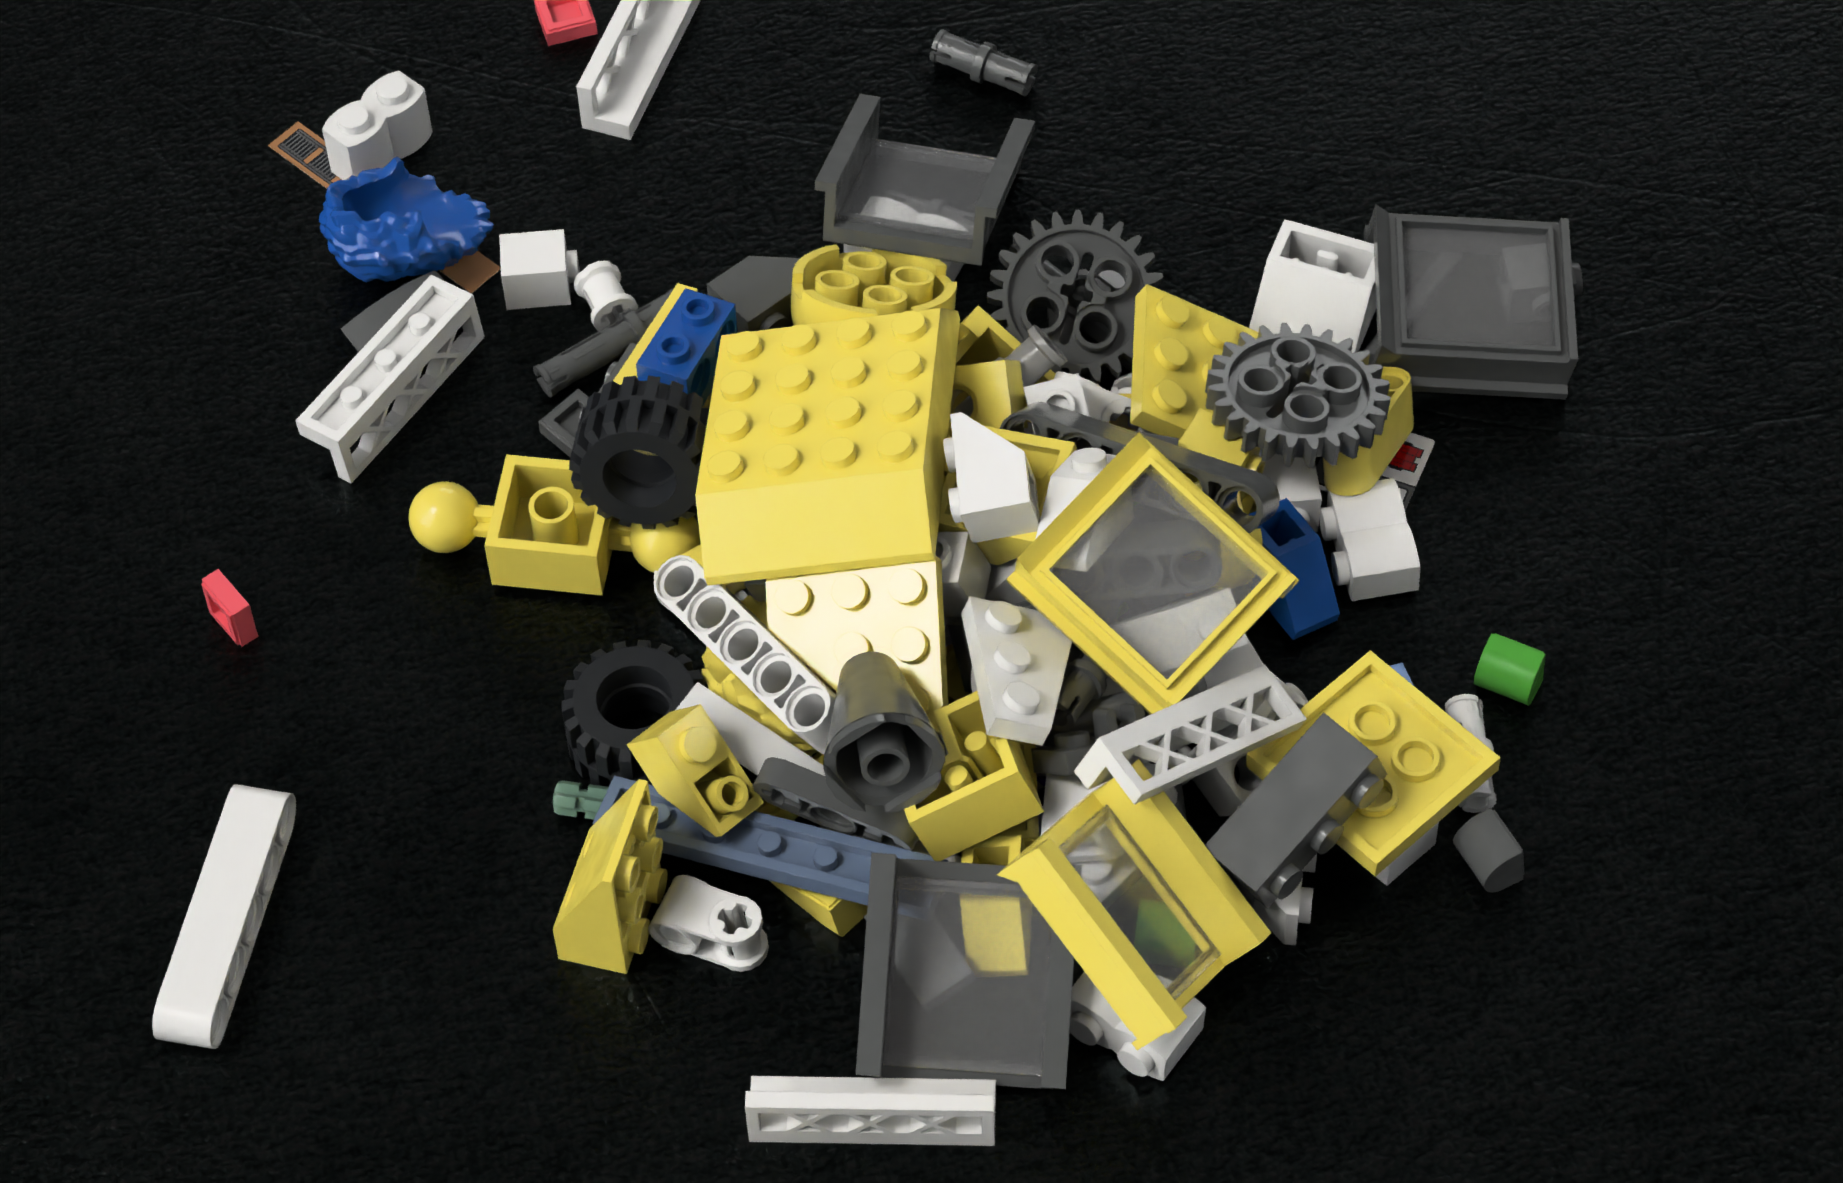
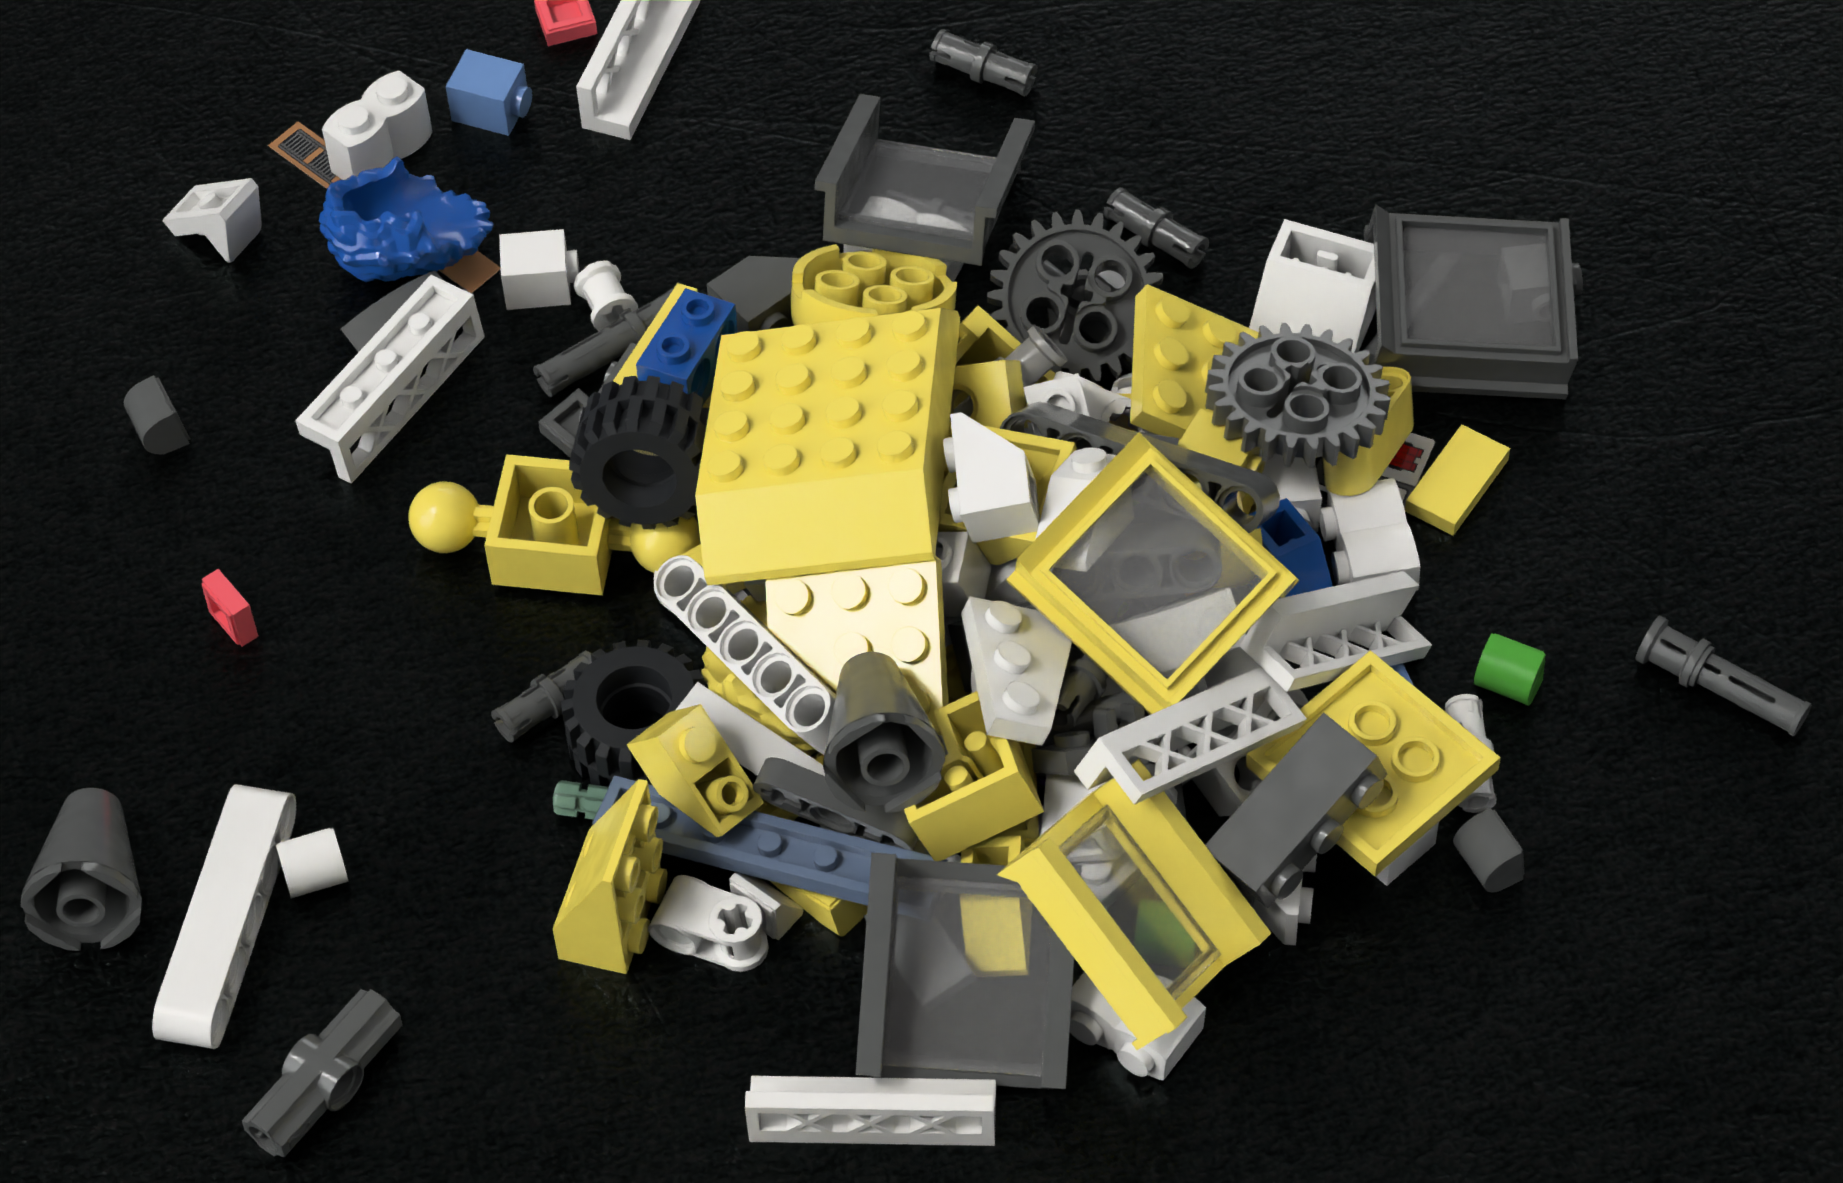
(84, 876): none -> dark grey cone
(155, 417): none -> dark grey brick
(222, 212): none -> white slope
(312, 862): none -> white brick
(322, 1072): none -> dark grey piece
(488, 92): none -> medium blue brick
(537, 702): none -> dark grey pin
(776, 909): none -> white slope
(1156, 227): none -> dark grey pin
(1327, 621): none -> white fence
(1457, 479): none -> light yellow tile
(1697, 664): none -> dark grey pin

